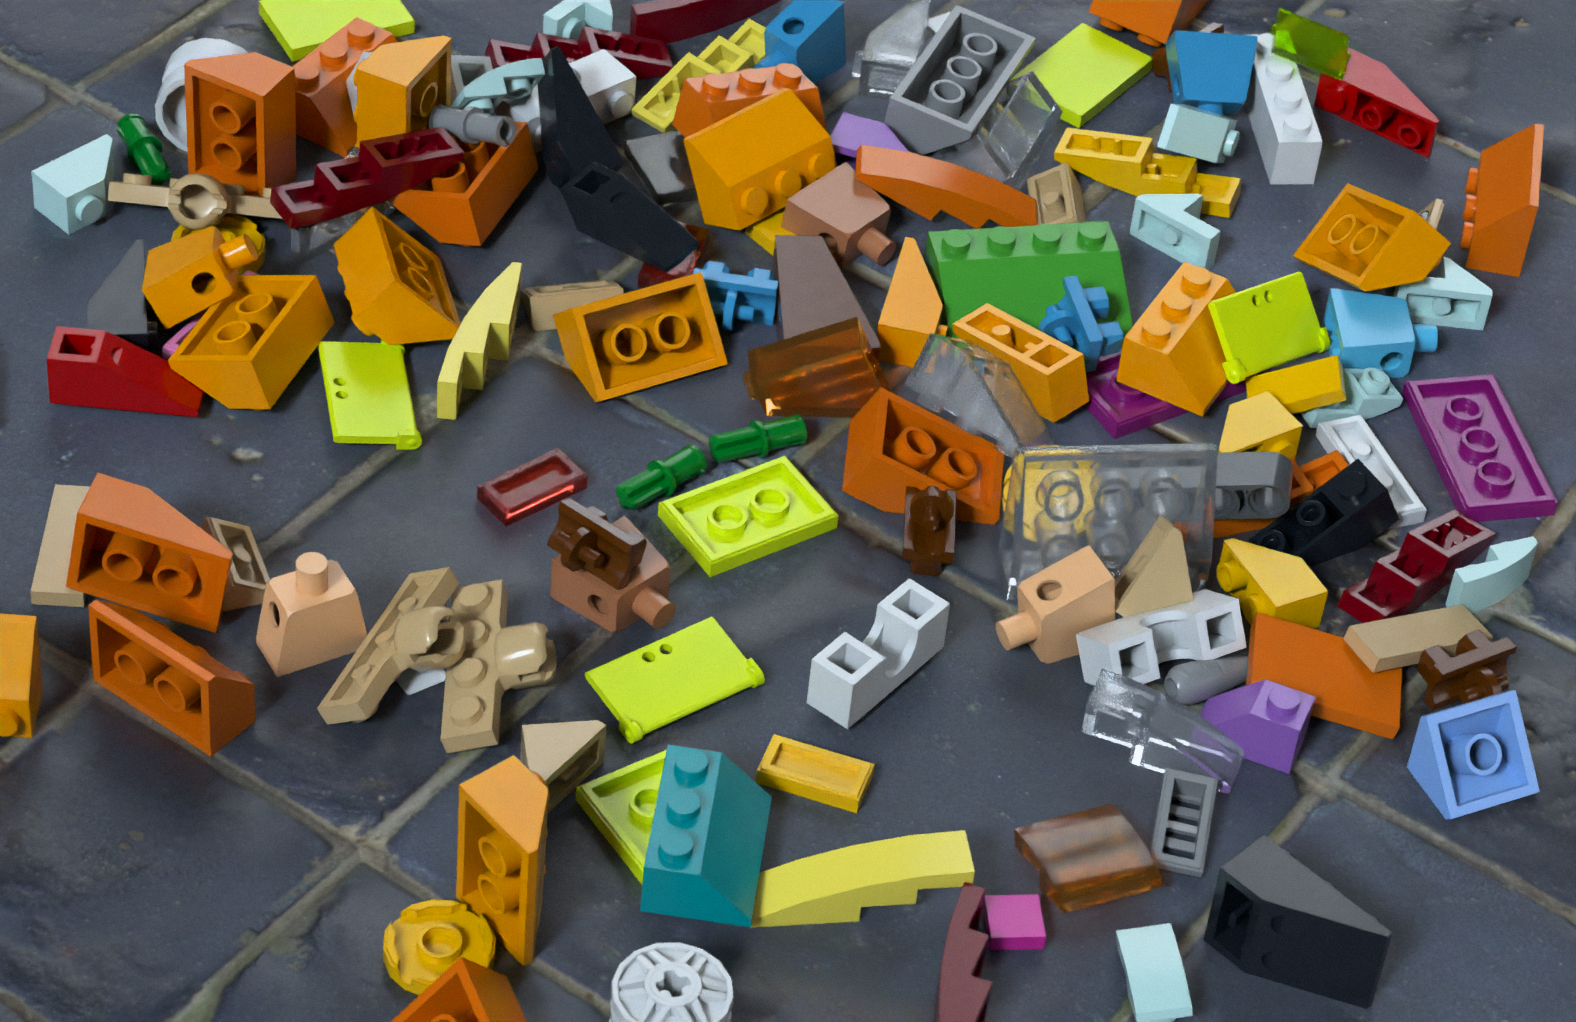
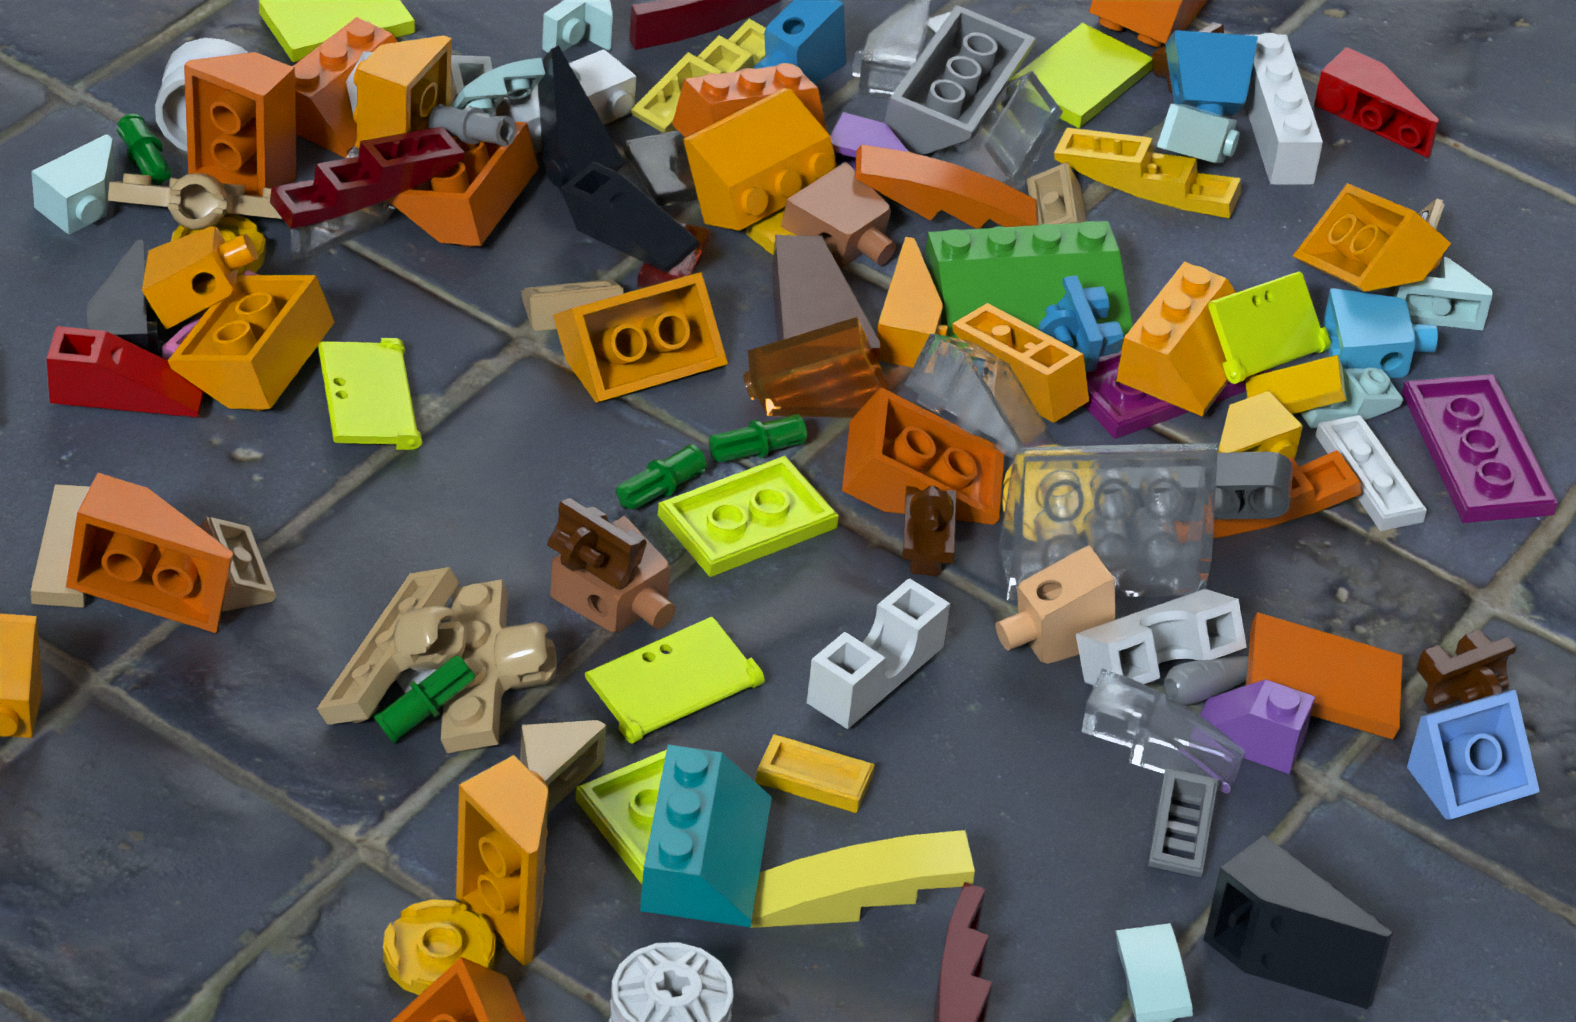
(168, 677): orange slope -> none
(309, 616): light nougat torso -> none
(394, 283): light orange slope -> none
(425, 698): none -> green axle
(481, 336): light yellow slope -> none
(532, 487): clear red tile -> none
(639, 54): dark red slope -> none
(740, 296): dark azure hips -> none
(1014, 922): dark pink tile -> none
(1088, 858): clear orange slope -> none
(1155, 573): tan slope -> none
(1174, 227): light aqua slope -> none
(1271, 583): yellow slope -> none
(1310, 43): clear neon green piece -> none
(1333, 518): black slope -> none
(1402, 639): tan tile -> none
(1417, 569): dark red slope -> none
(1490, 582): light aqua slope -> none
(1502, 203): orange slope -> none

